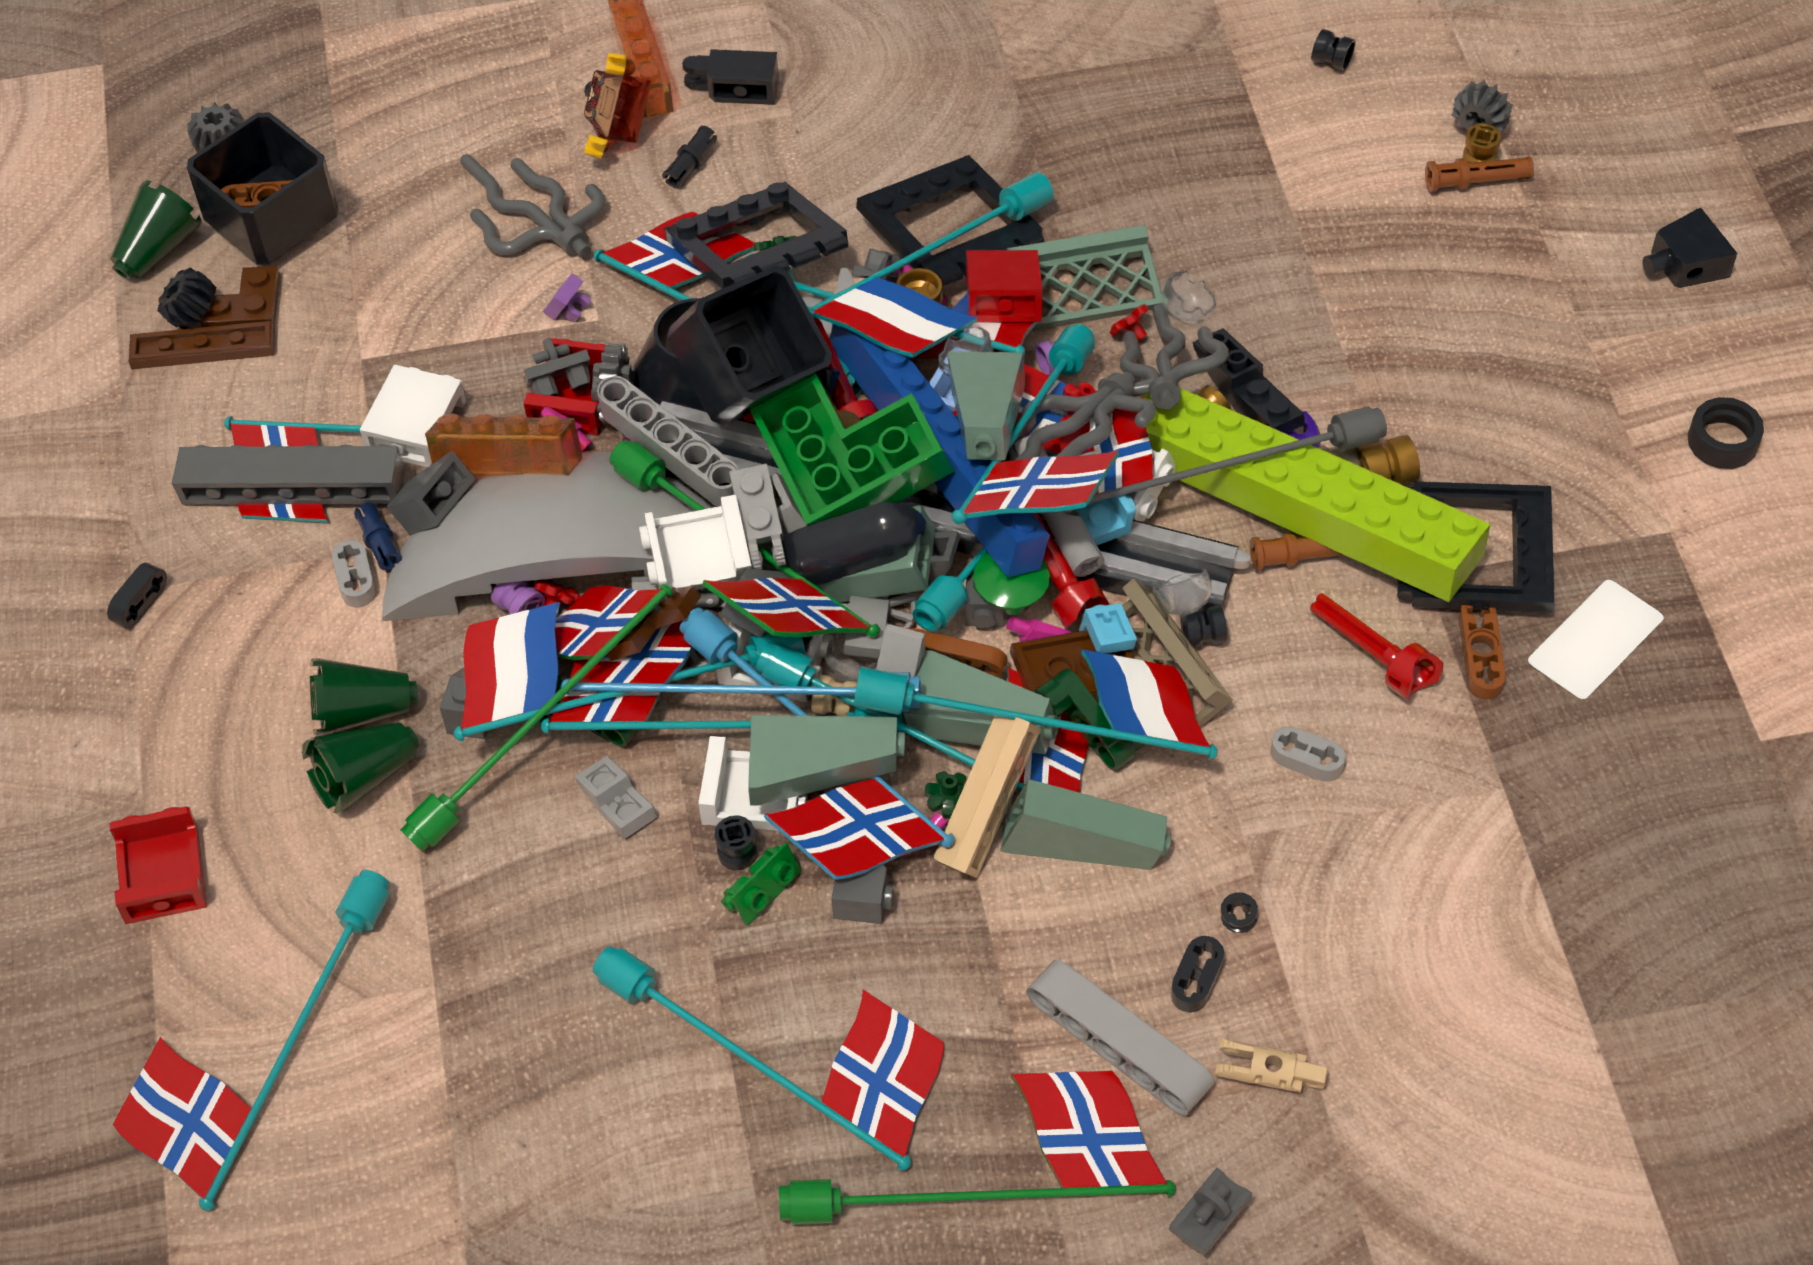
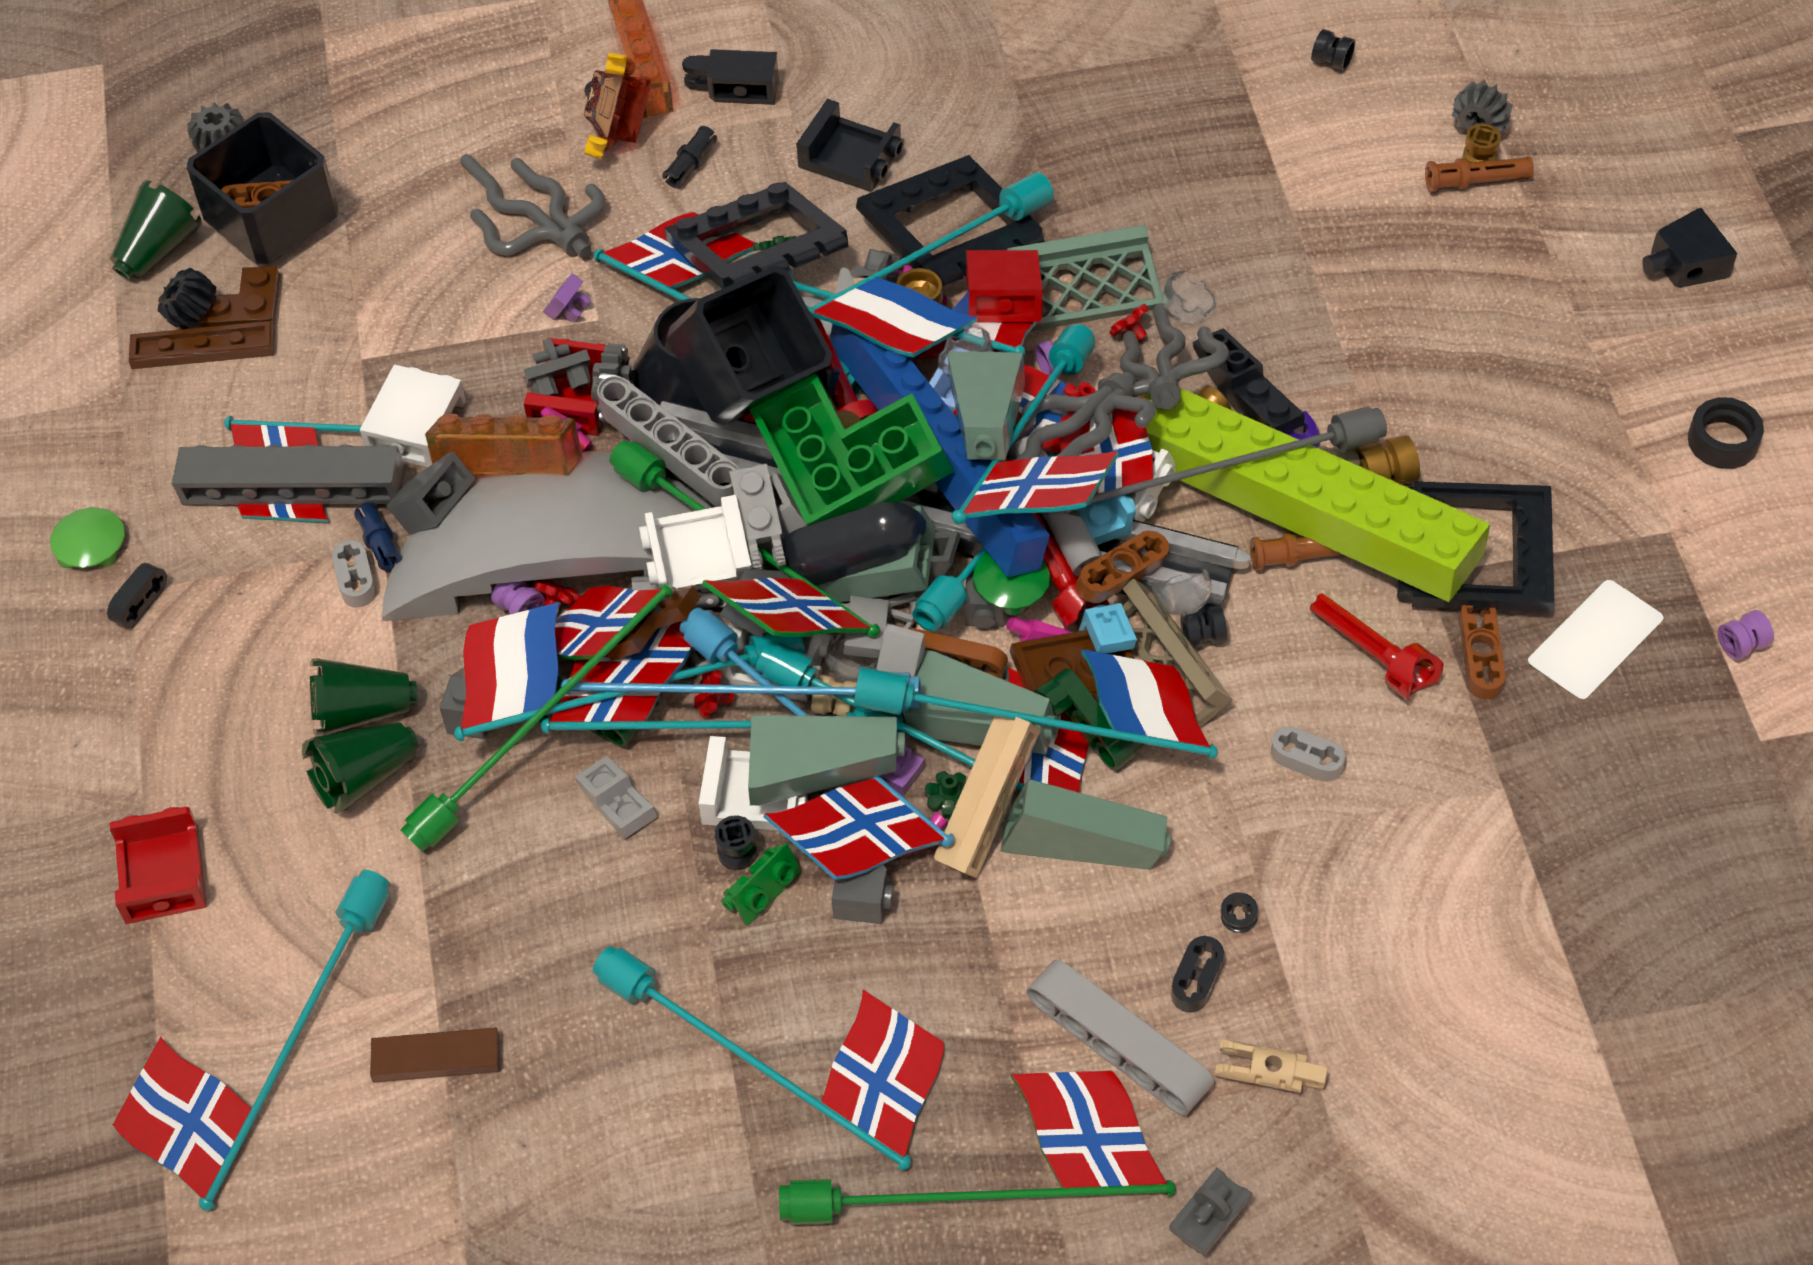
(87, 538): none -> bright green dish
(434, 1054): none -> reddish brown tile
(708, 701): none -> red plant
(847, 149): none -> black panel
(907, 771): none -> medium lavender tile
(1115, 579): none -> dark orange beam
(1742, 636): none -> medium lavender wheel

